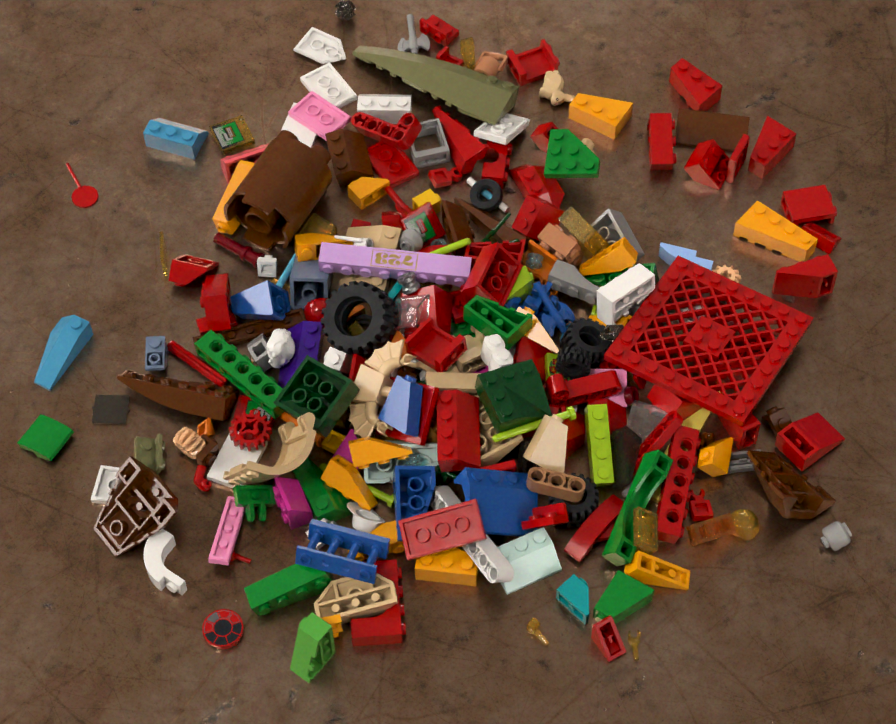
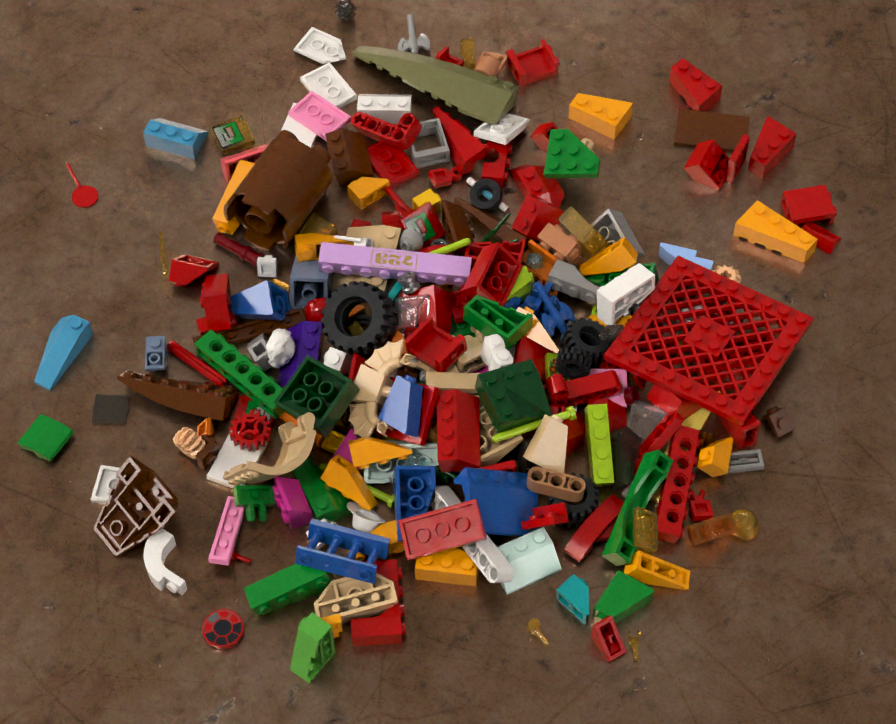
(150, 452): olive bracket -> none
(200, 480): red arm -> none
(286, 273): medium azure bar -> none
(438, 30): red bracket -> none
(553, 89): tan animal -> none
(661, 141): red wedge -> none
(788, 490): reddish brown wedge -> none
(806, 278): red slope -> none
(807, 440): red slope -> none
(836, 536): light grey head -> none

